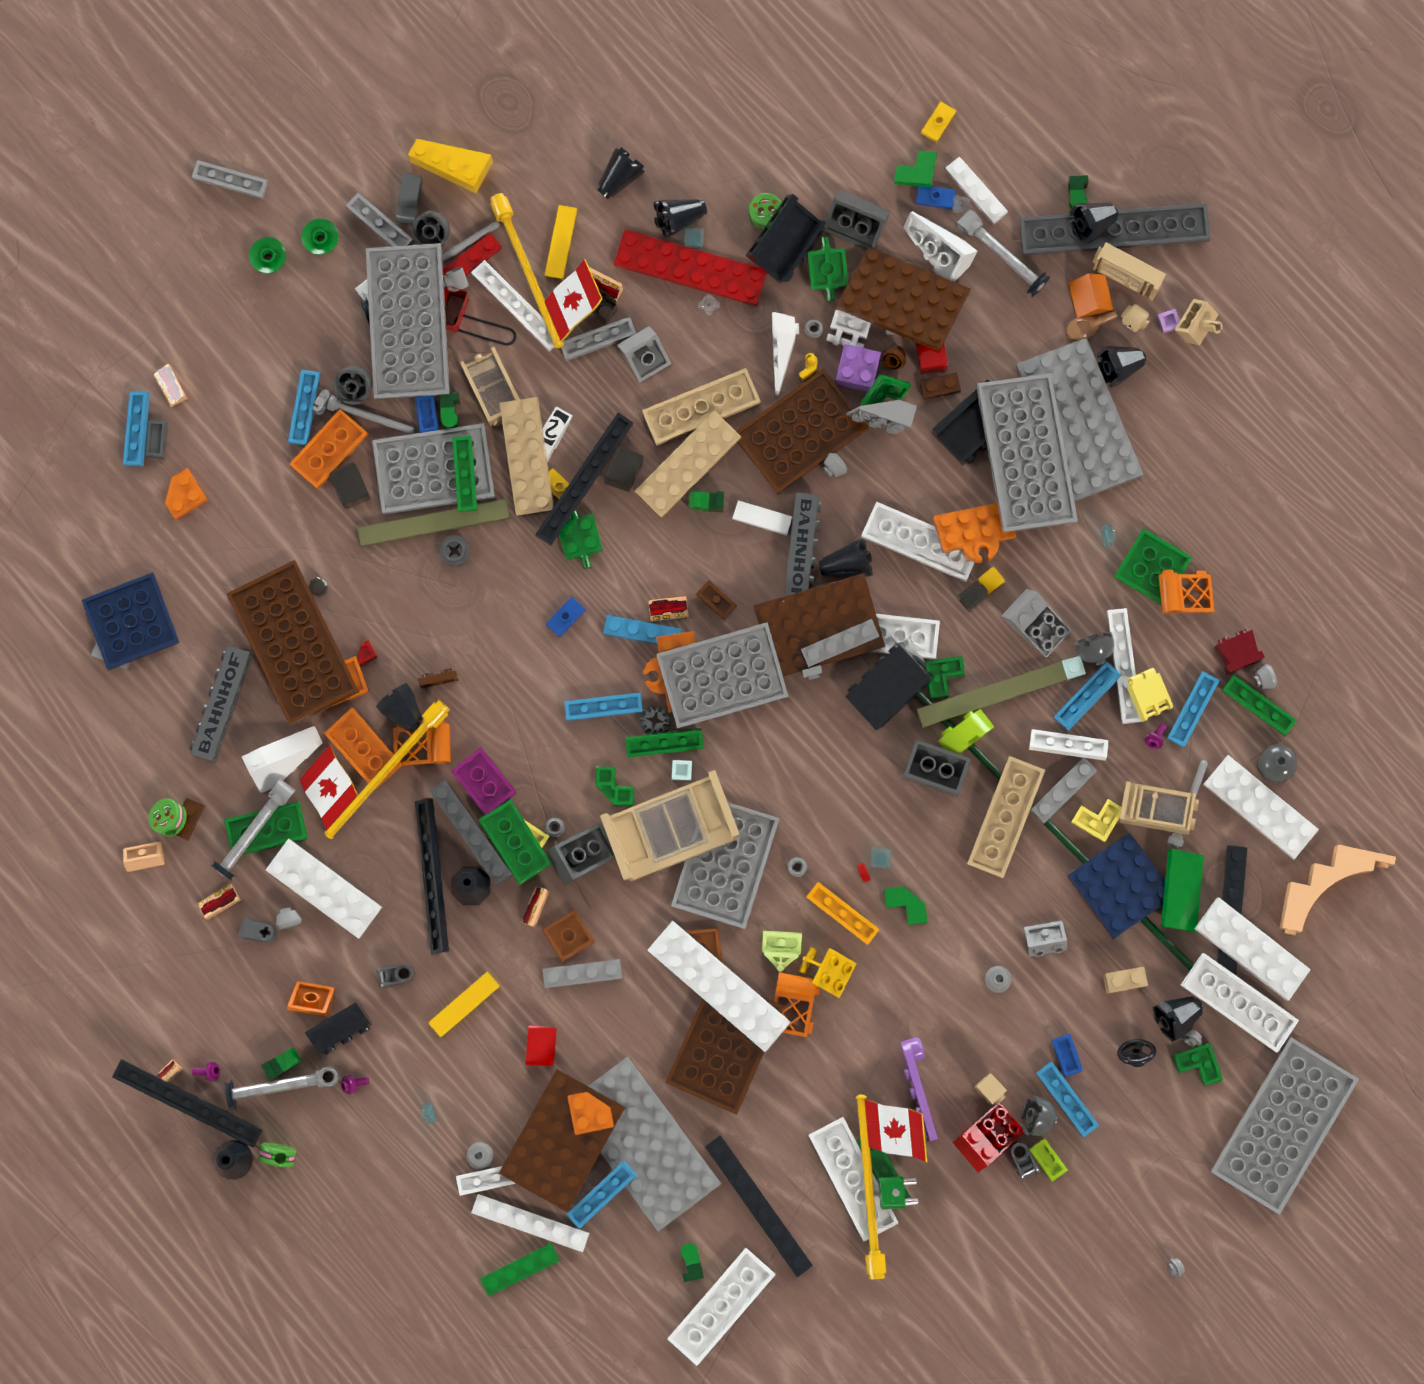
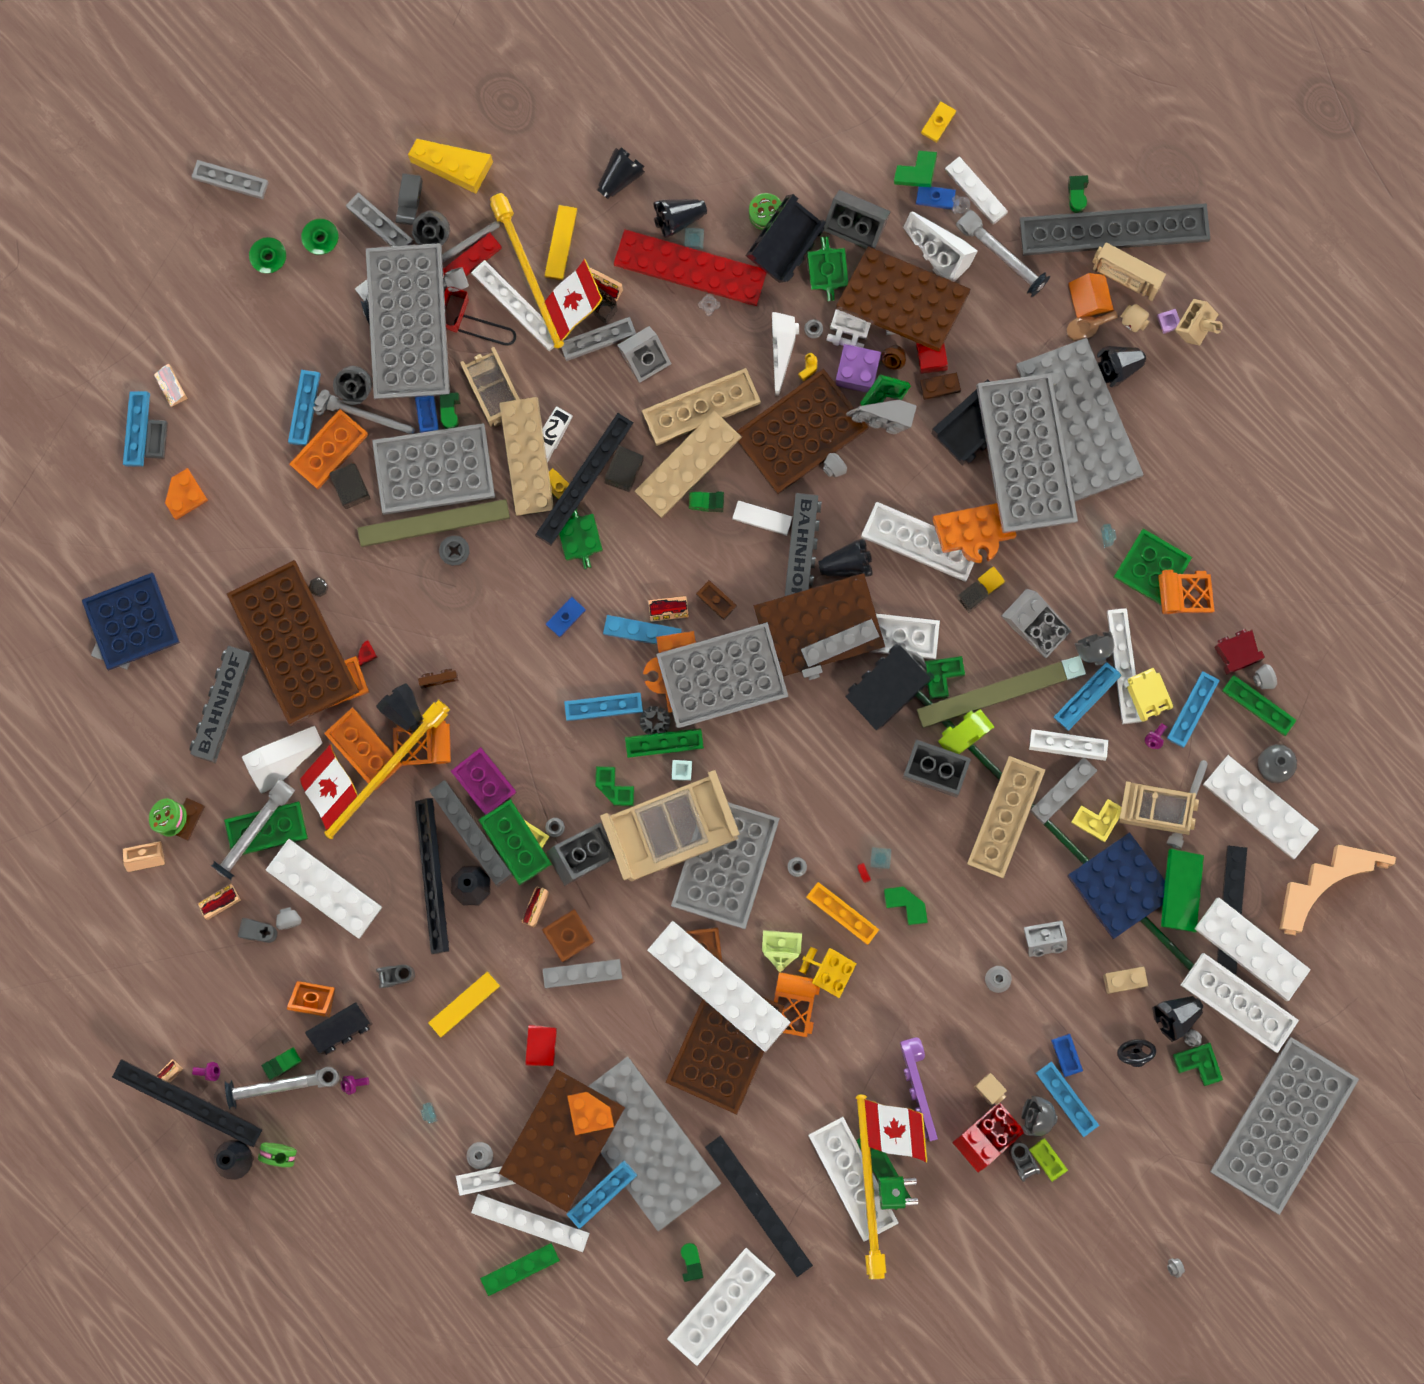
(464, 474): green plate -> none
(1092, 220): black cone -> none

